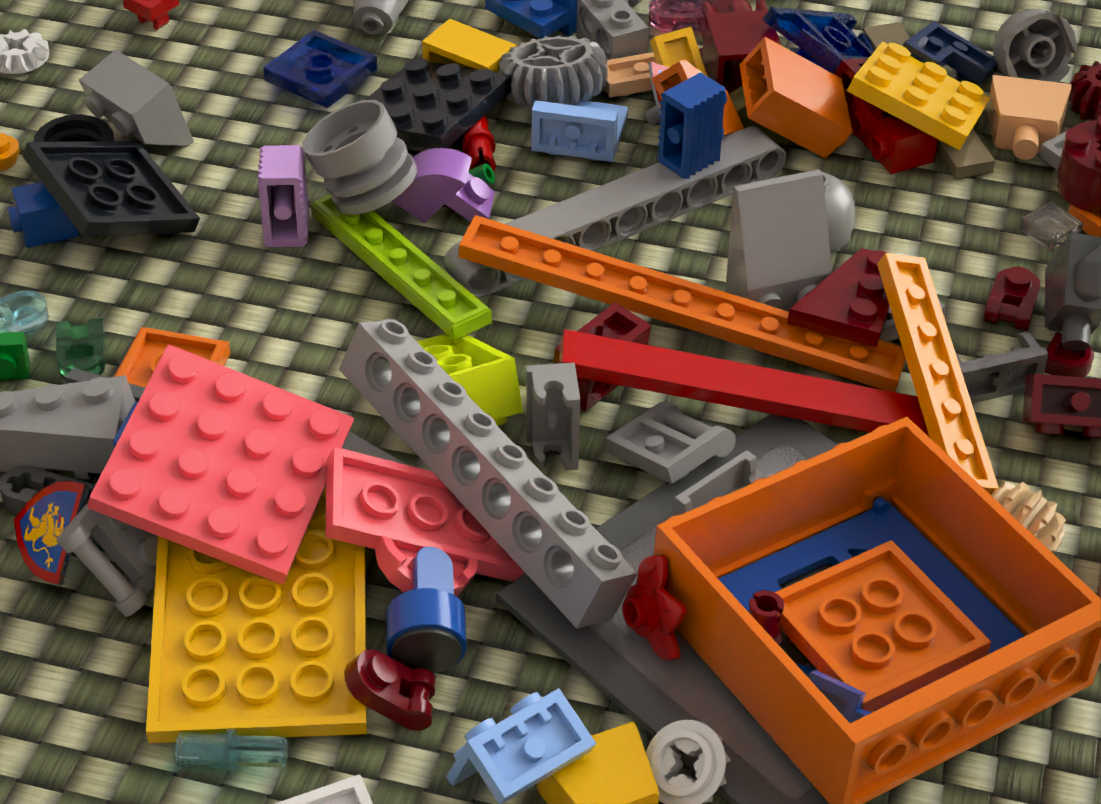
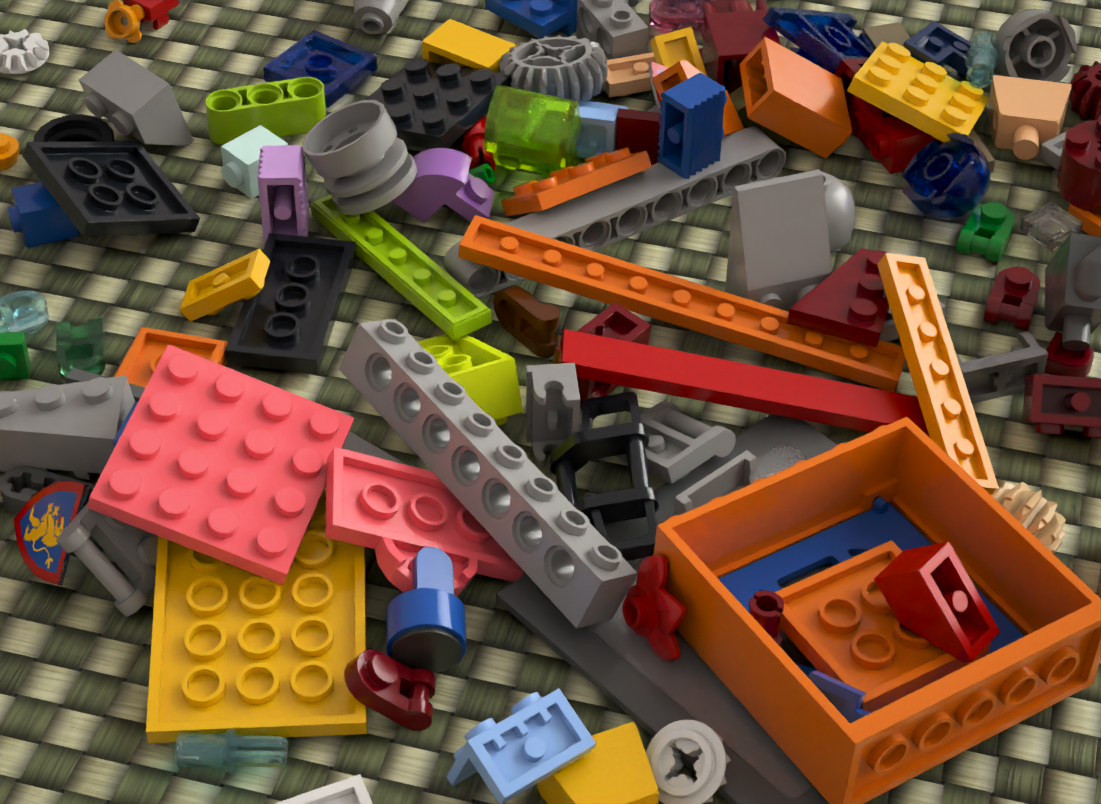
(114, 21): none -> light orange plate
(225, 285): none -> yellow plate
(242, 159): none -> light aqua brick
(279, 106): none -> lime beam
(297, 307): none -> black plate
(528, 319): none -> reddish brown plate
(532, 130): none -> clear neon green brick
(575, 181): none -> orange plate
(606, 442): none -> black bar
(638, 132): none -> dark red slope
(938, 600): none -> red slope
(947, 178): none -> clear blue cylinder
(981, 59): none -> clear light blue pin
(987, 231): none -> green plate

